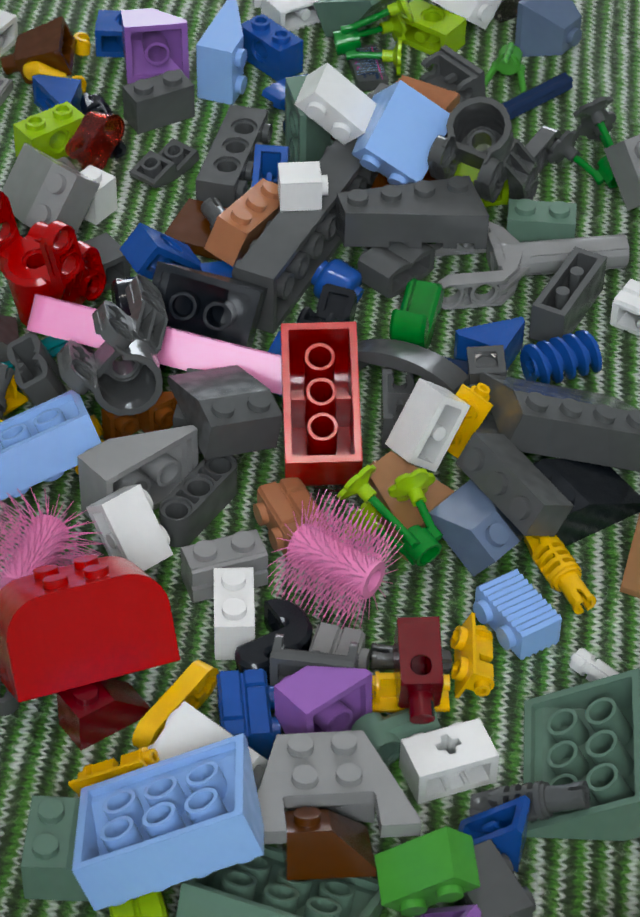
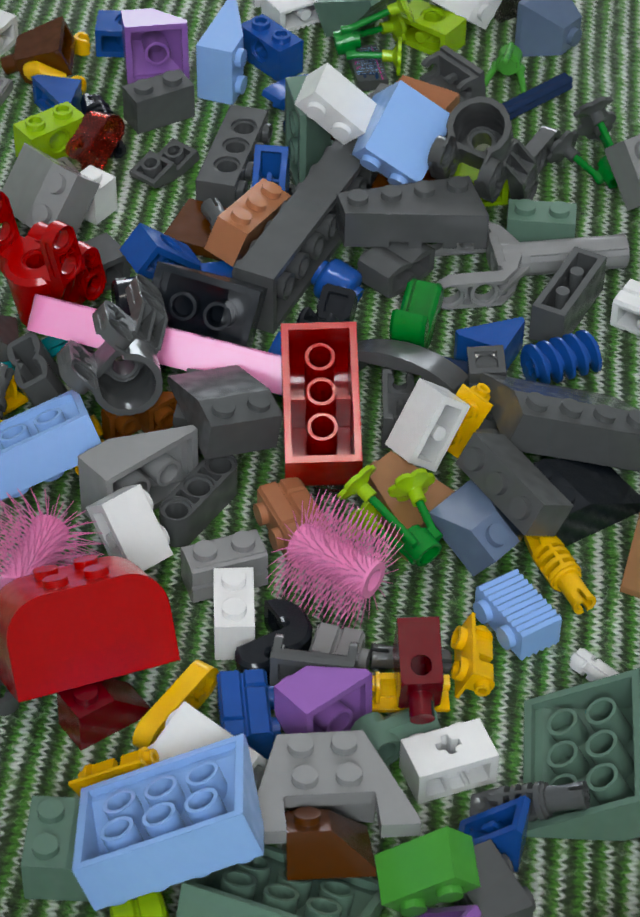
(301, 186): white brick -> none

